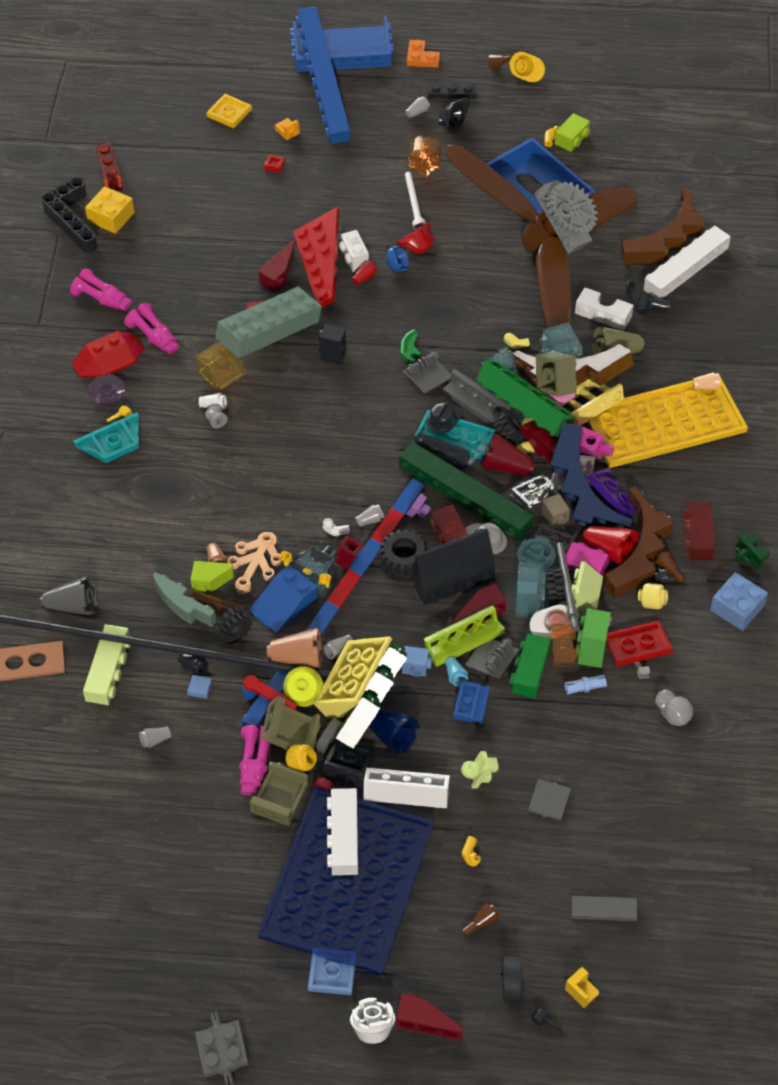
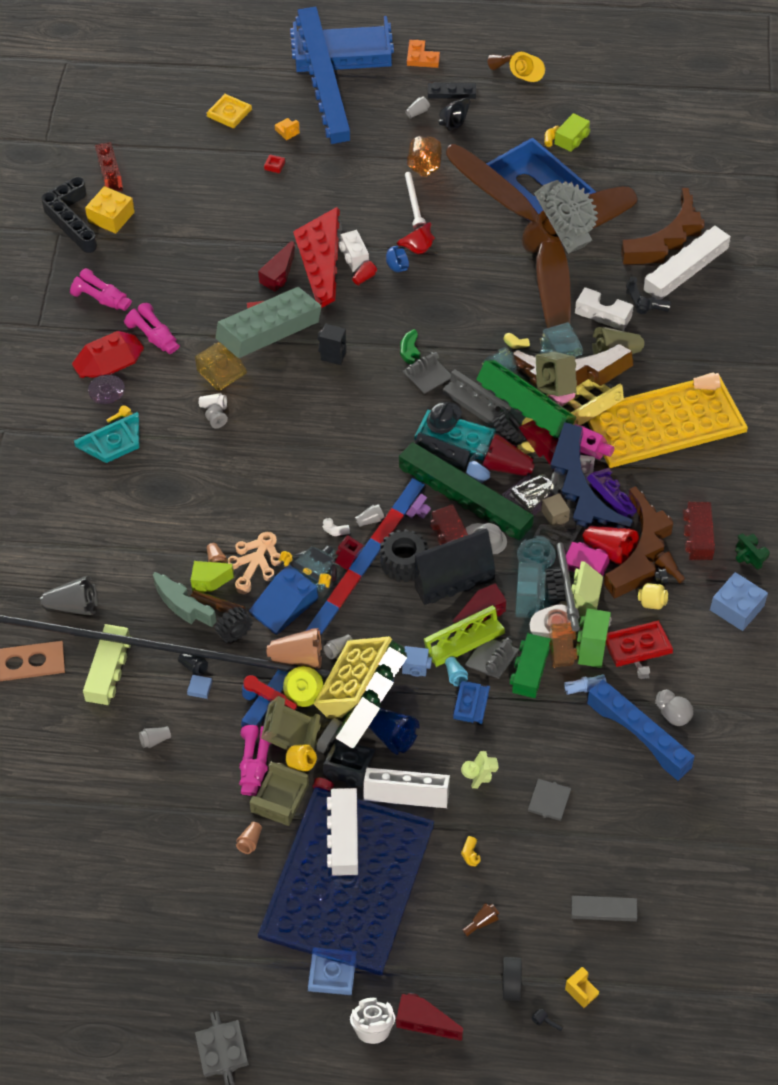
(249, 838): none -> nougat cone
(477, 472): none -> medium blue cone
(667, 750): none -> blue arch

